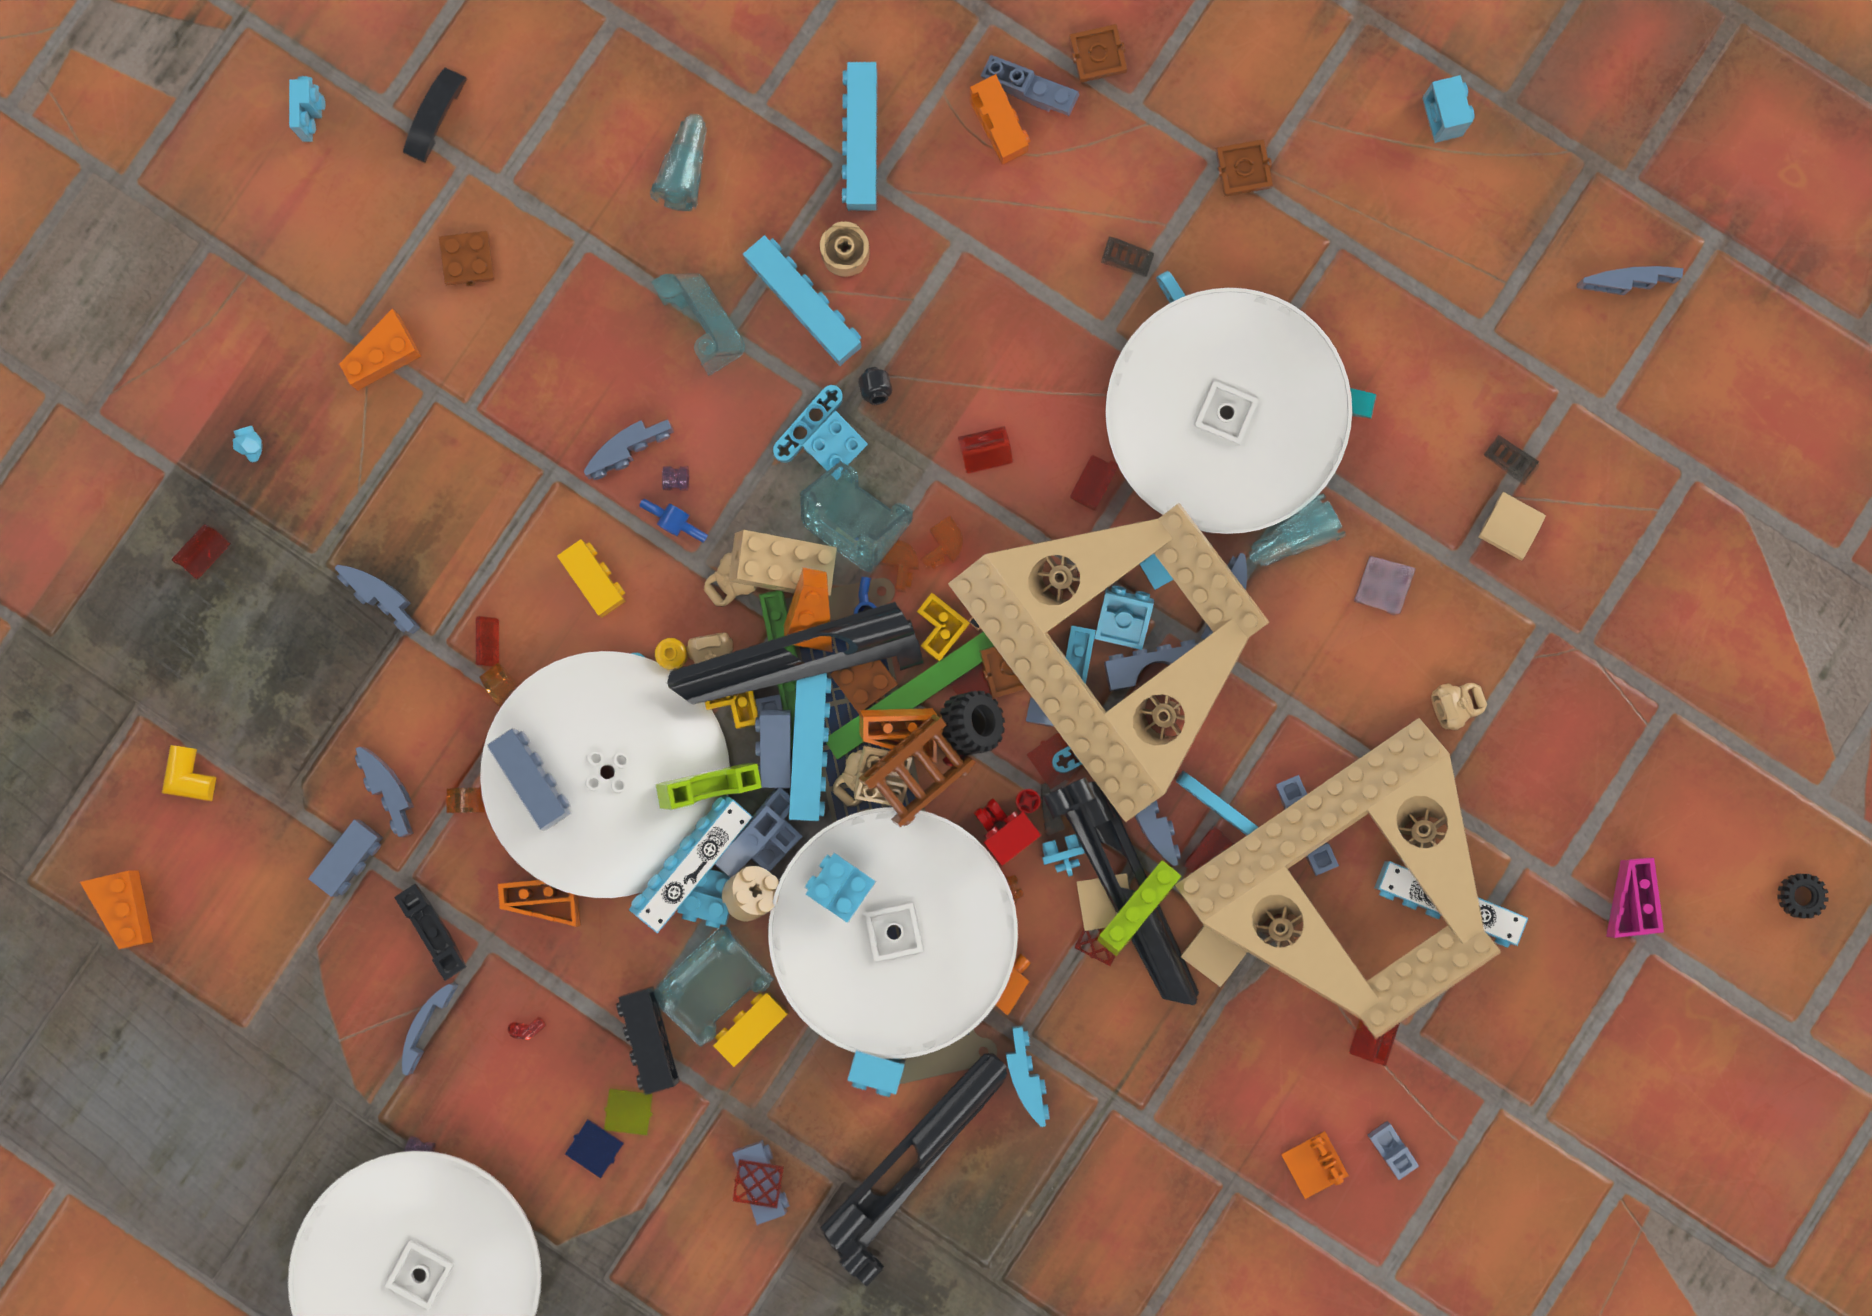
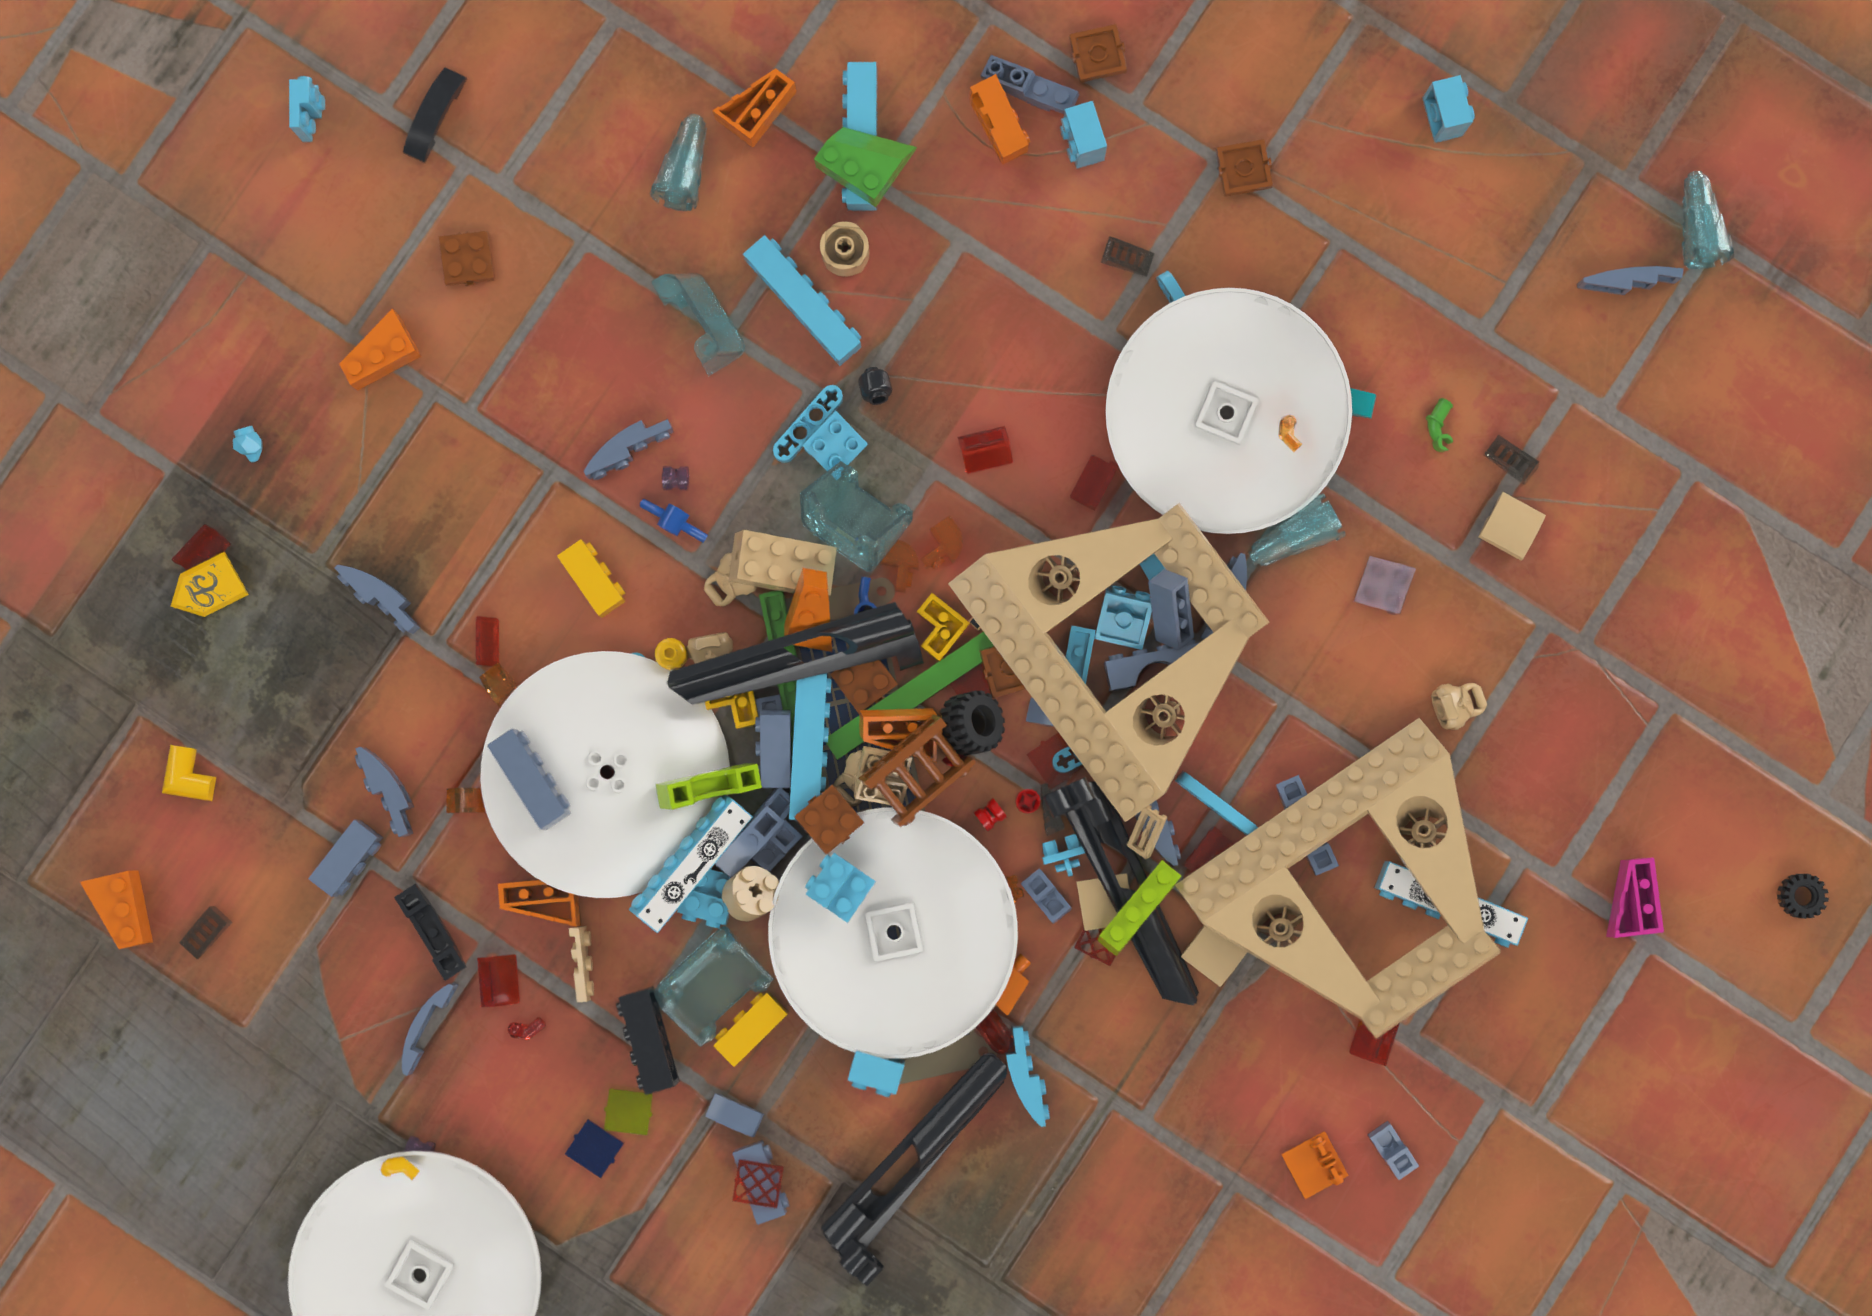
(208, 587): none -> yellow tile
(223, 923): none -> clear smoke slope
(399, 1165): none -> yellow arm
(498, 980): none -> clear red panel
(579, 952): none -> tan wing
(734, 1115): none -> sand blue slope
(756, 107): none -> orange wedge
(829, 819): none -> dark orange plate
(863, 162): none -> bright green wedge
(993, 1031): none -> clear red plate
(1011, 838): red brick -> none
(1046, 896): none -> sand blue slope
(1083, 135): none -> medium azure brick
(1154, 816): none -> tan tile
(1171, 609): none -> sand blue brick
(1286, 432): none -> clear orange arm
(1435, 423): none -> bright green piece
(1703, 225): none -> clear light blue cone

